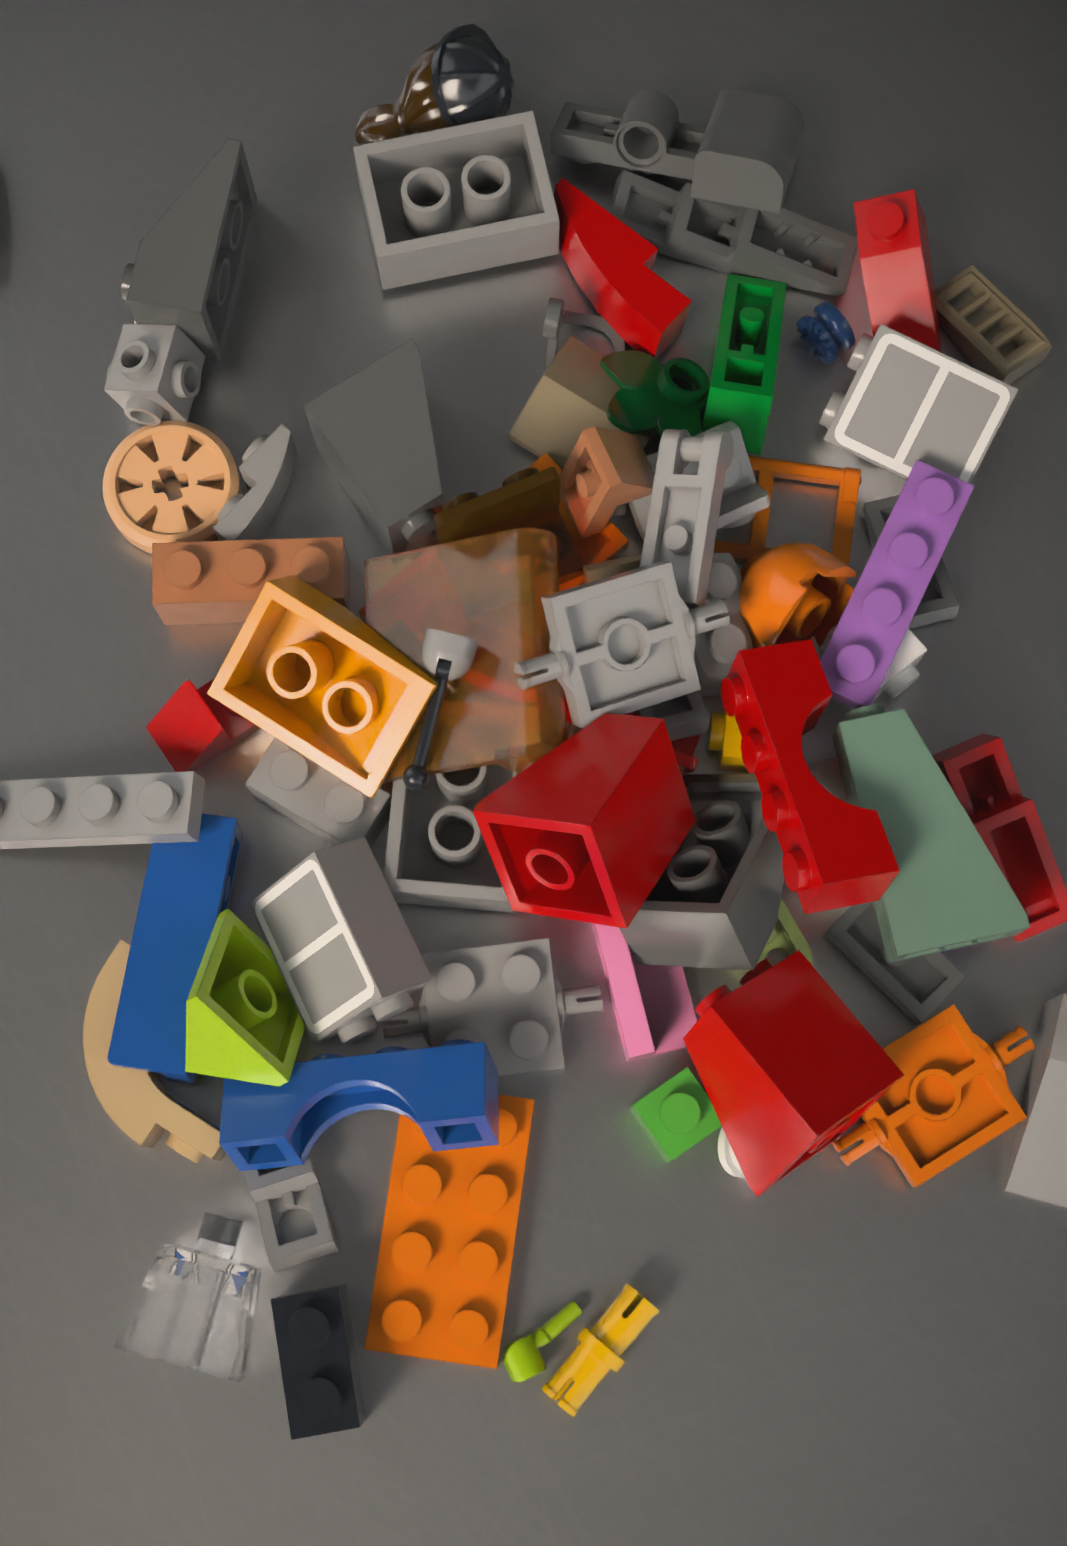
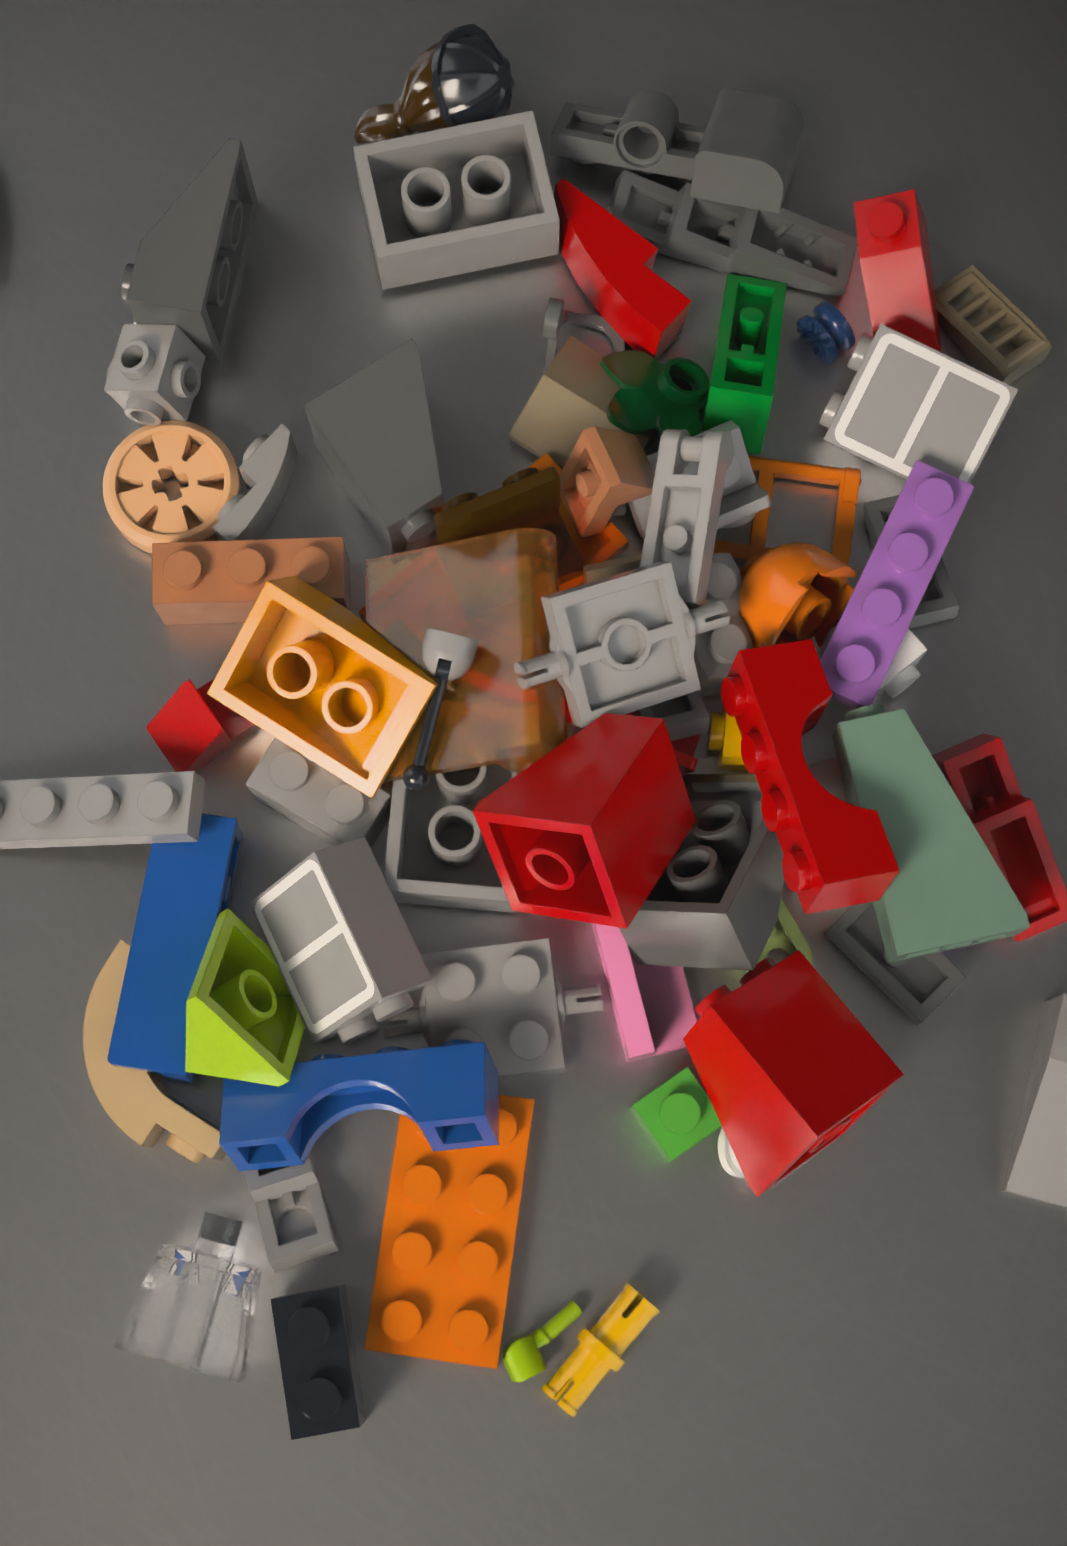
(946, 1101): orange plate -> none

